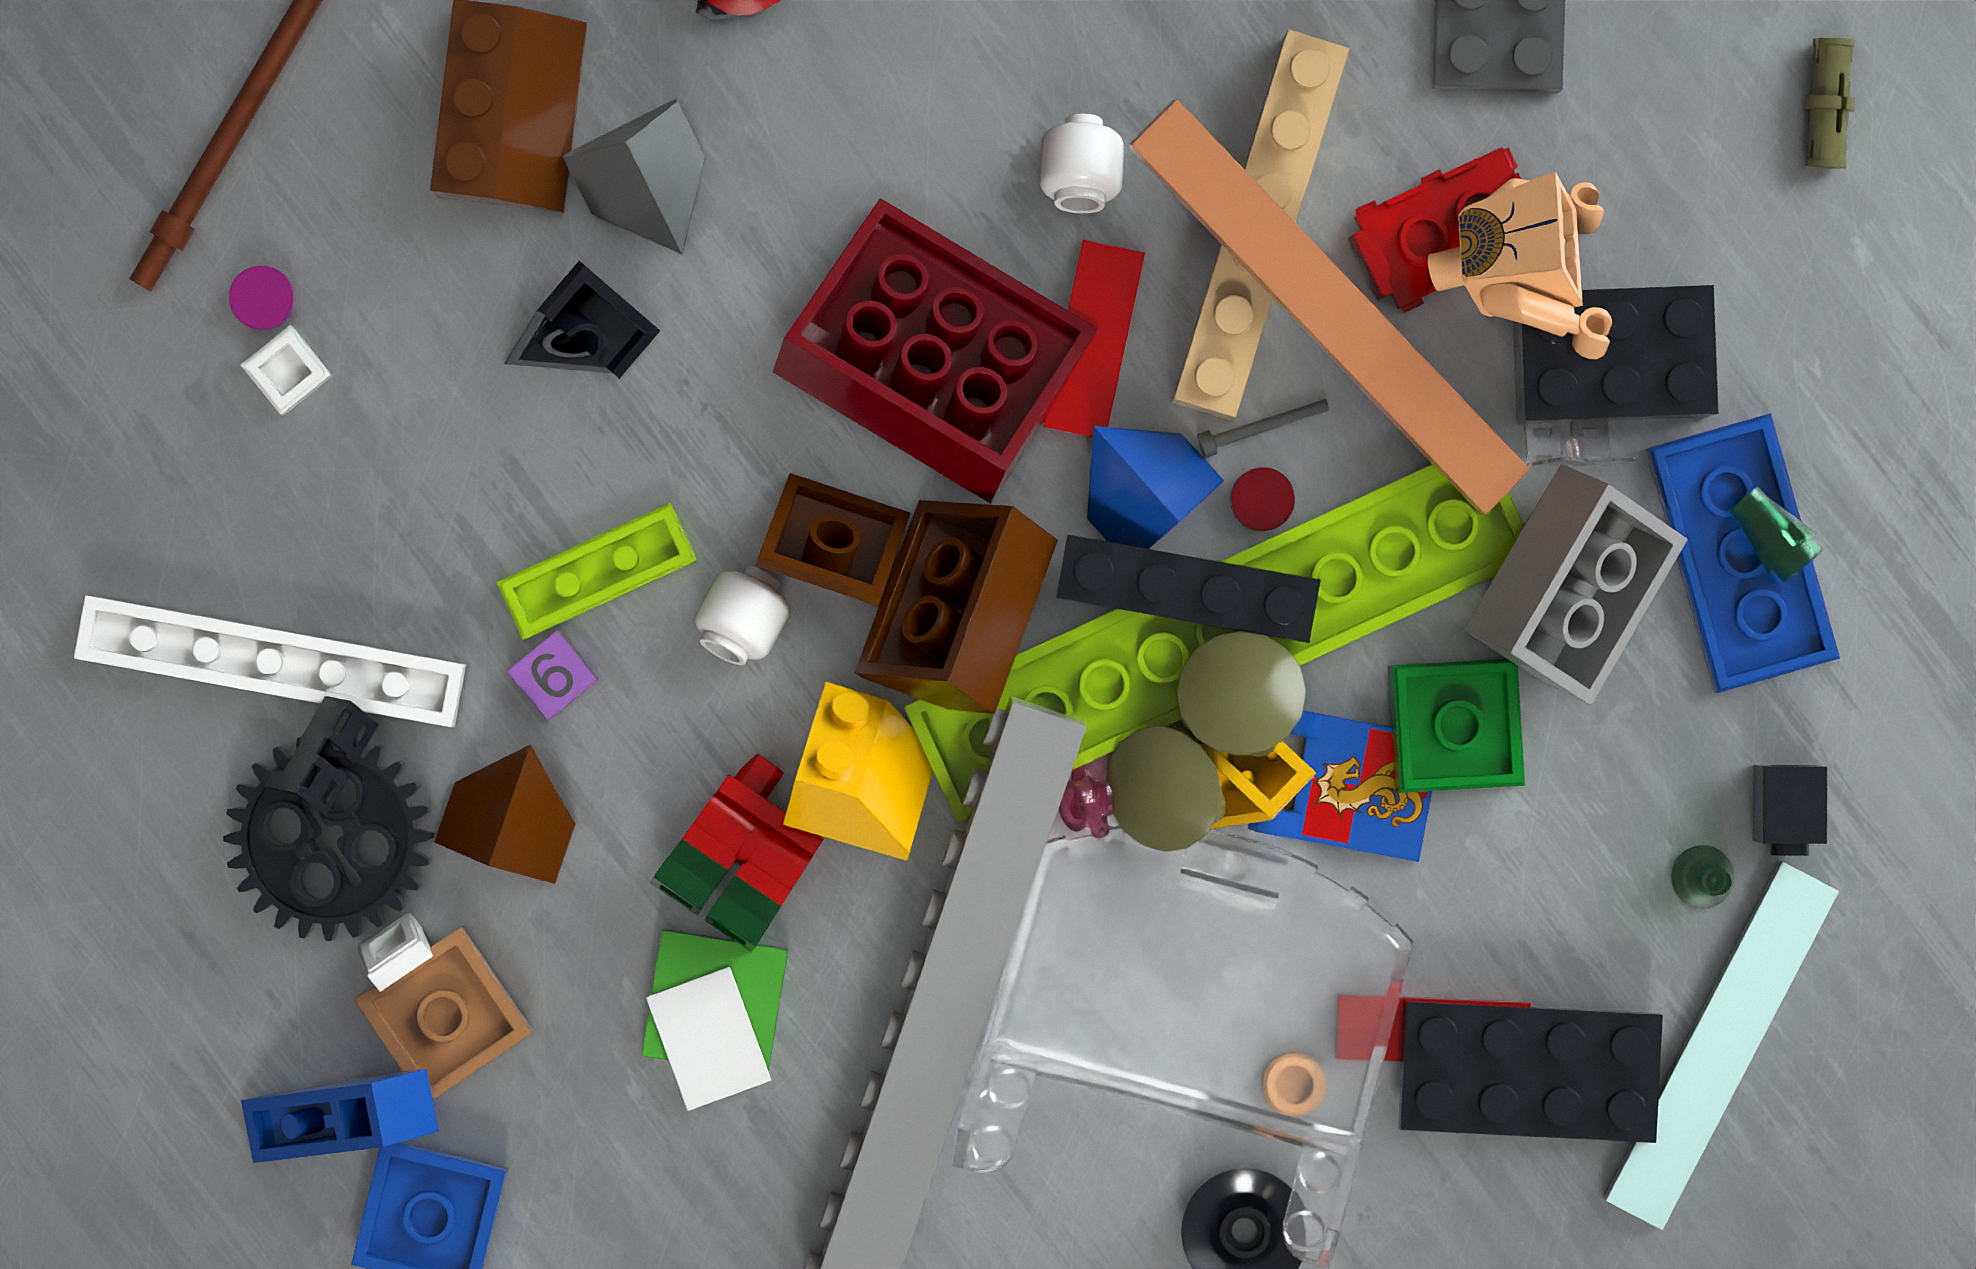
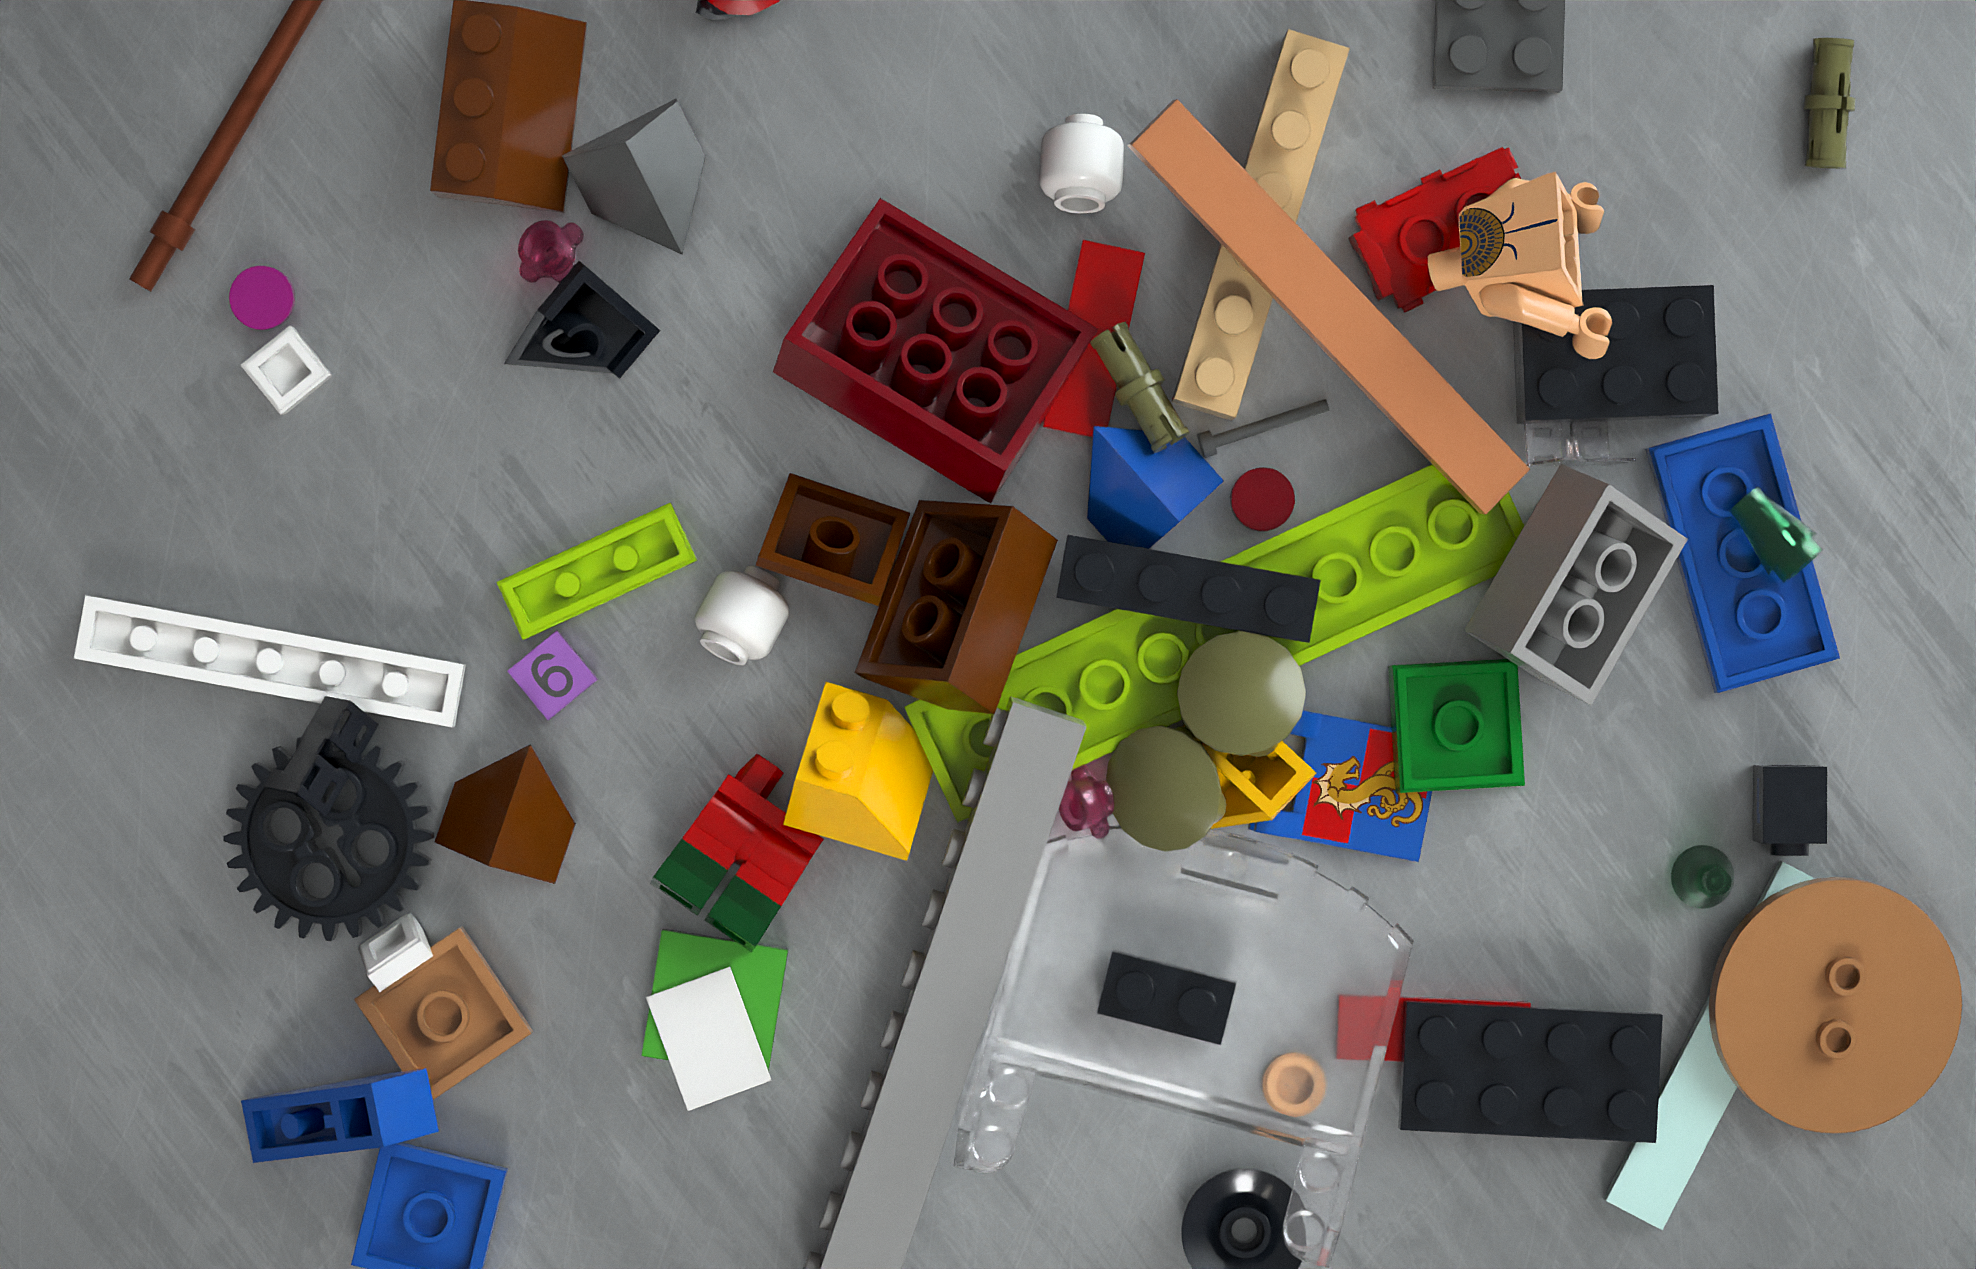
(548, 250): none -> clear pink plate
(1139, 387): none -> olive pin
(1166, 997): none -> black plate
(1835, 1005): none -> medium nougat plate

